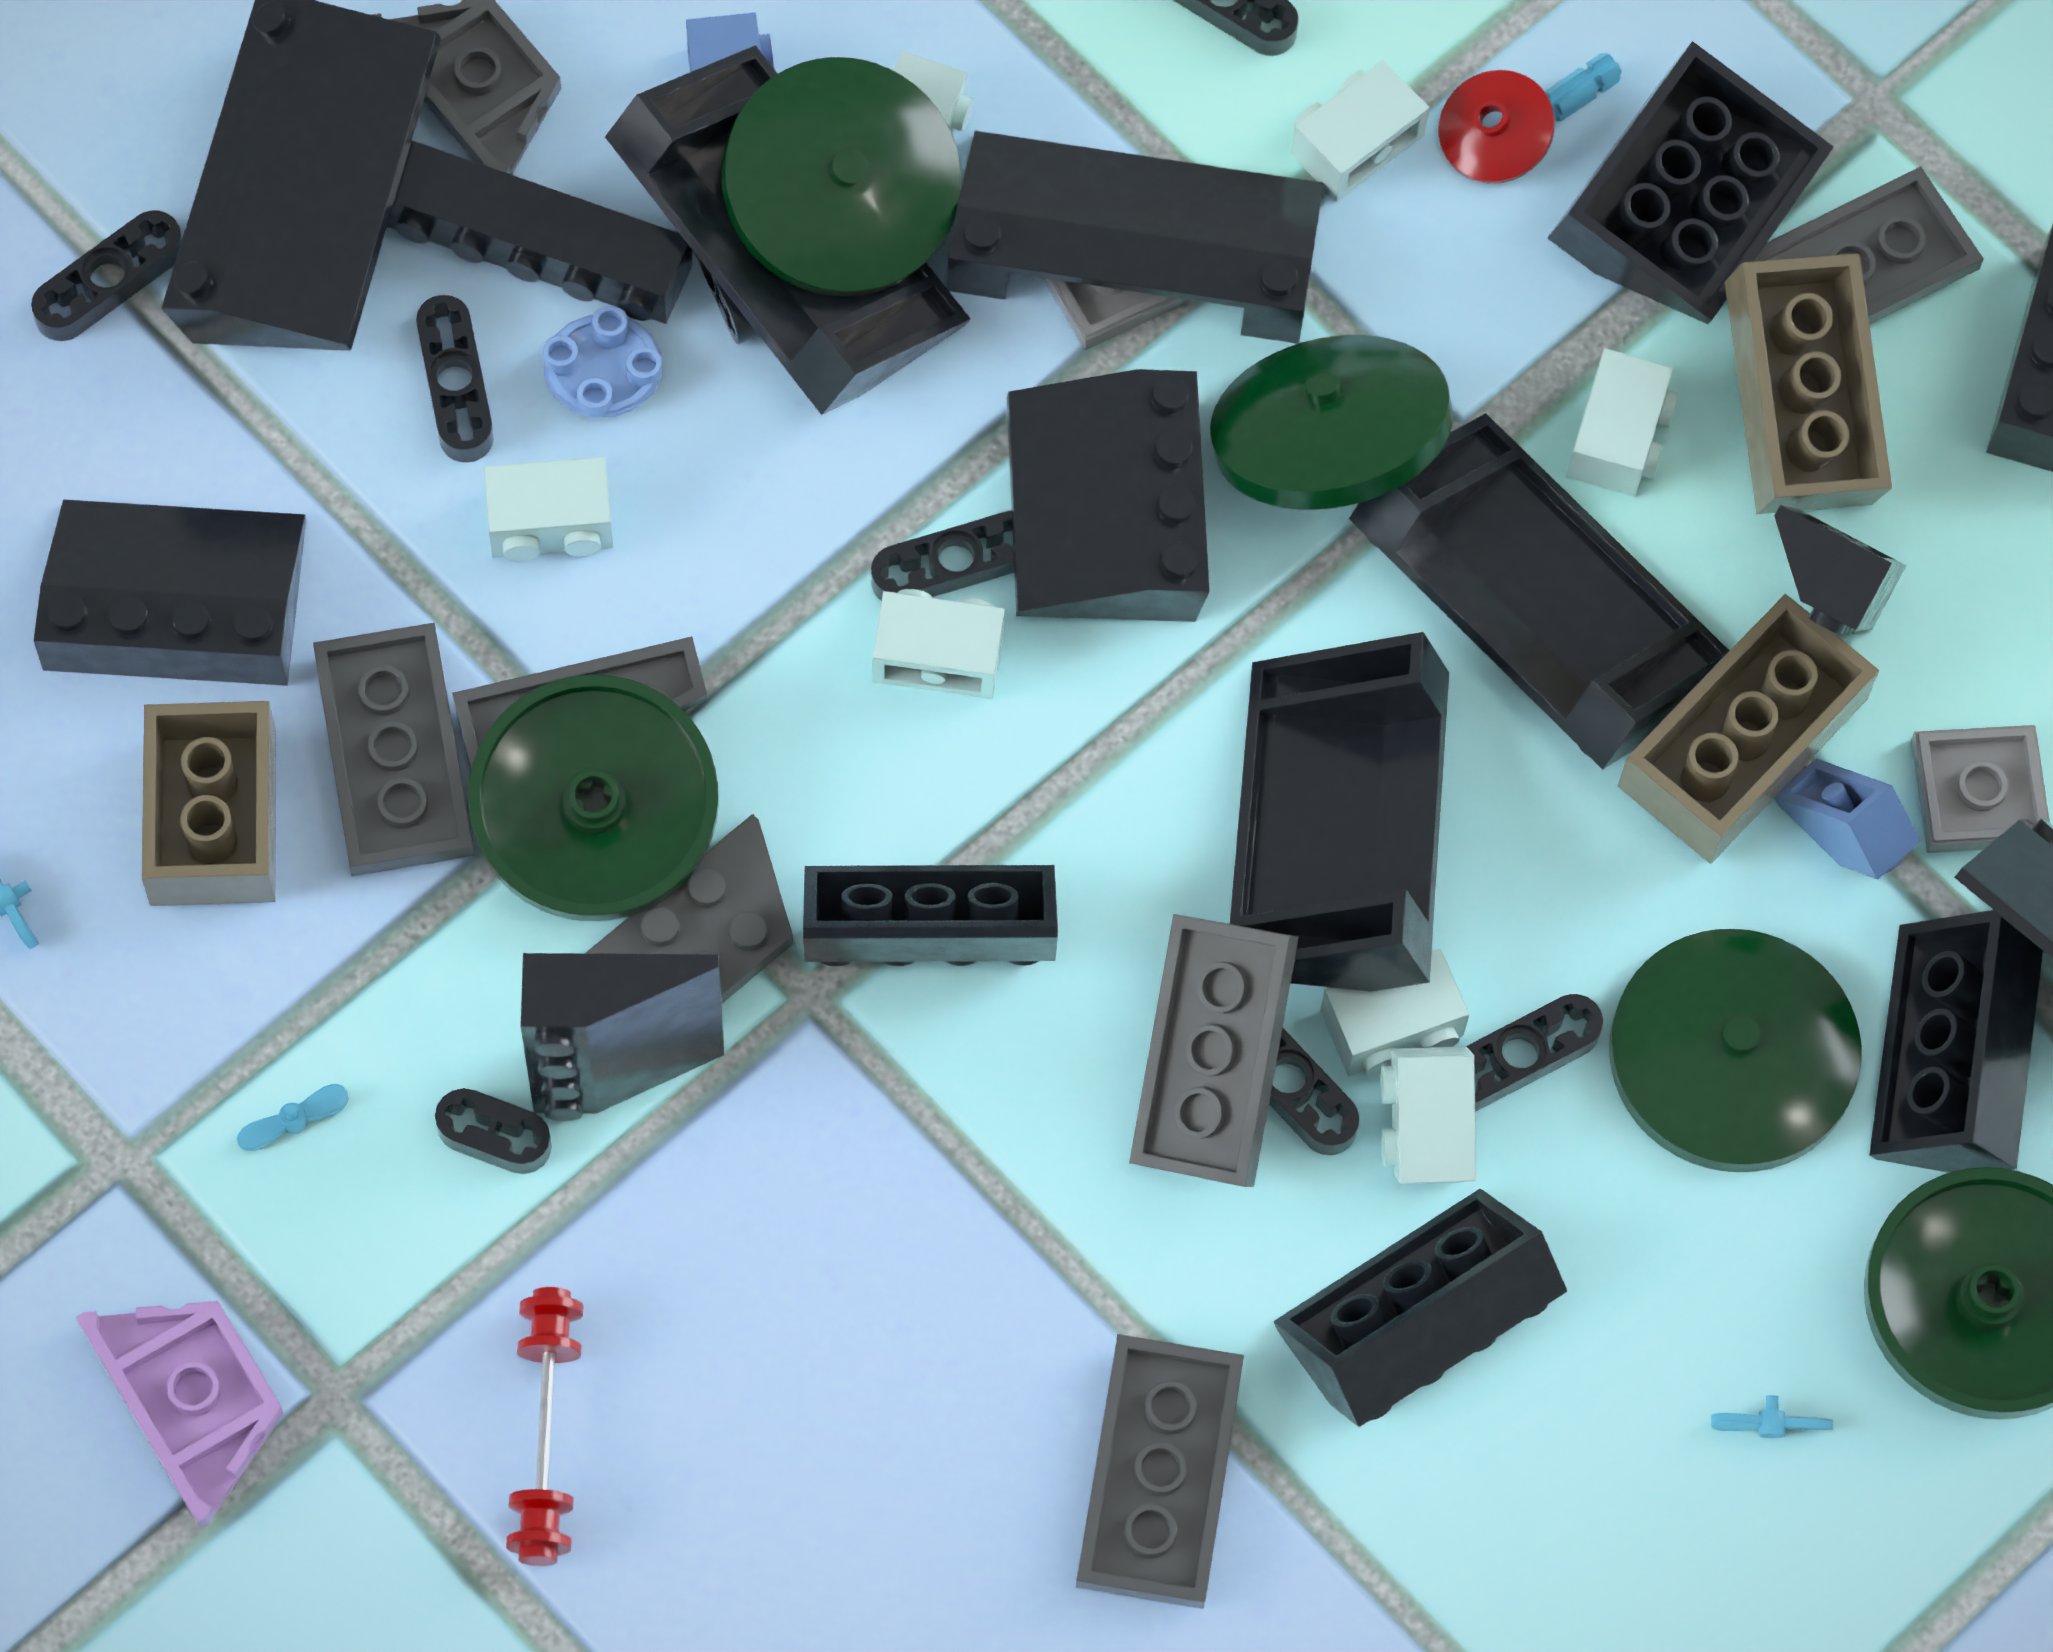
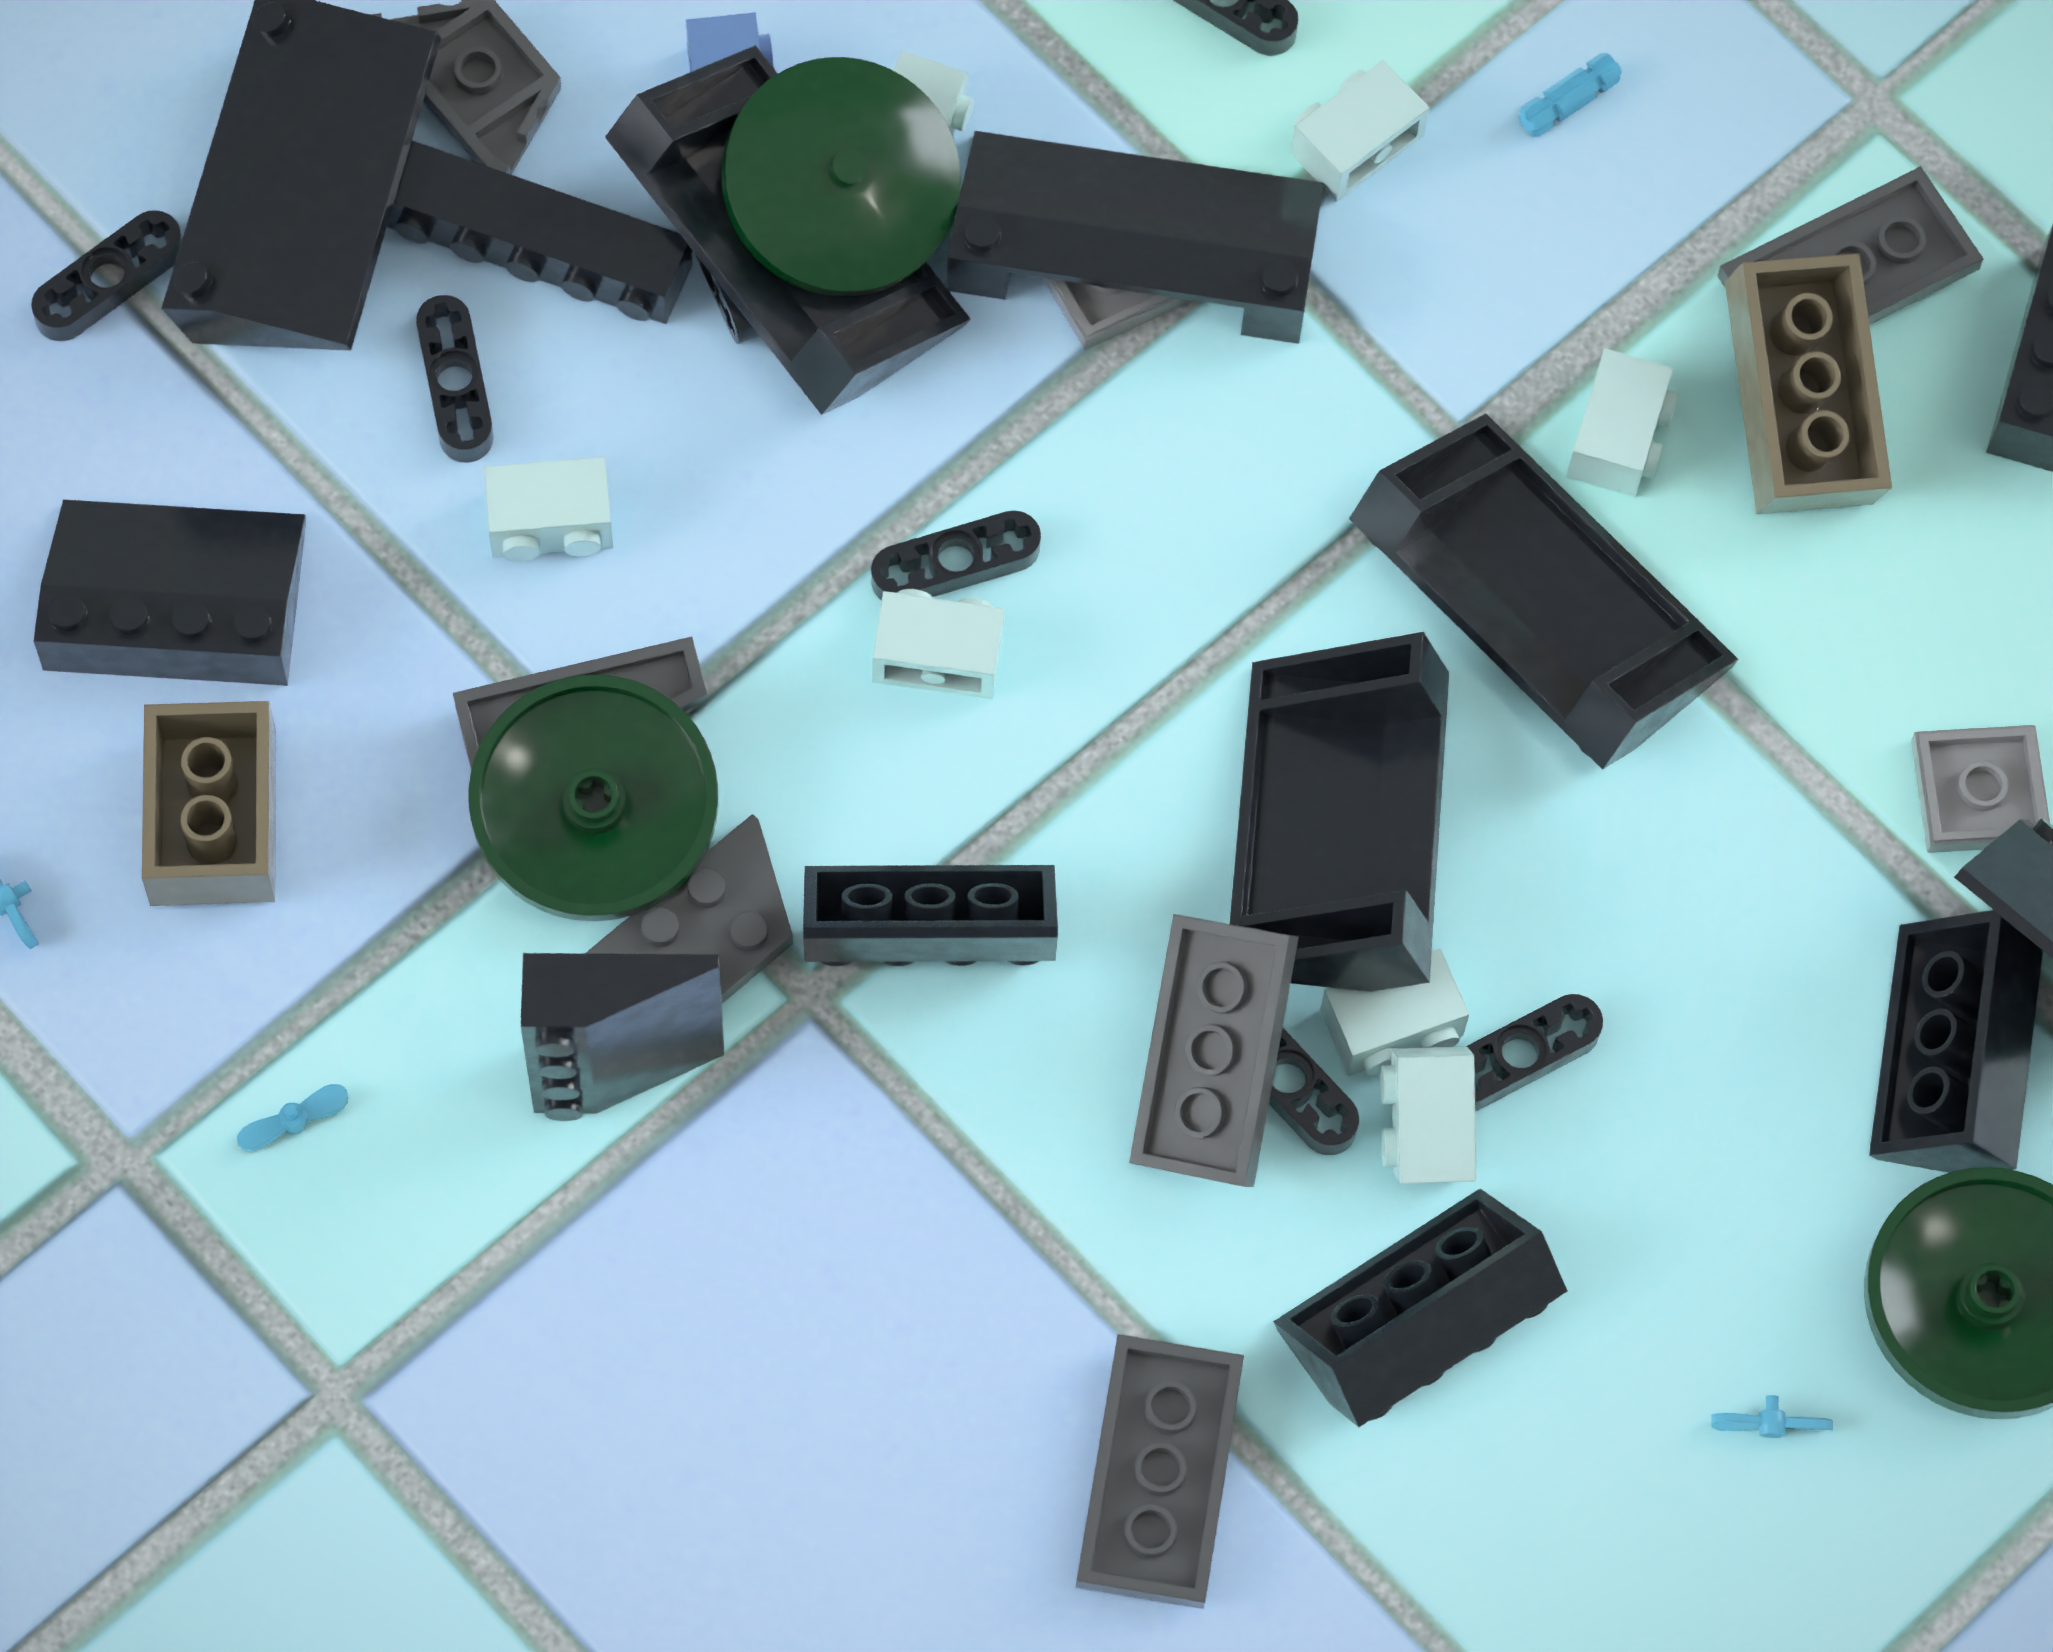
(189, 1393): lavender wing -> none
(393, 749): dark grey plate -> none
(488, 1144): black beam -> none
(540, 1509): red axle -> none
(602, 364): light blue dish -> none
(1109, 497): black slope -> none
(1331, 422): dark green dish -> none
(1512, 145): red dish -> none
(1691, 187): black slope -> none
(1735, 1050): dark green dish -> none
(1747, 728): dark tan brick -> none
(1836, 572): black slope -> none
(1850, 817): medium blue slope -> none

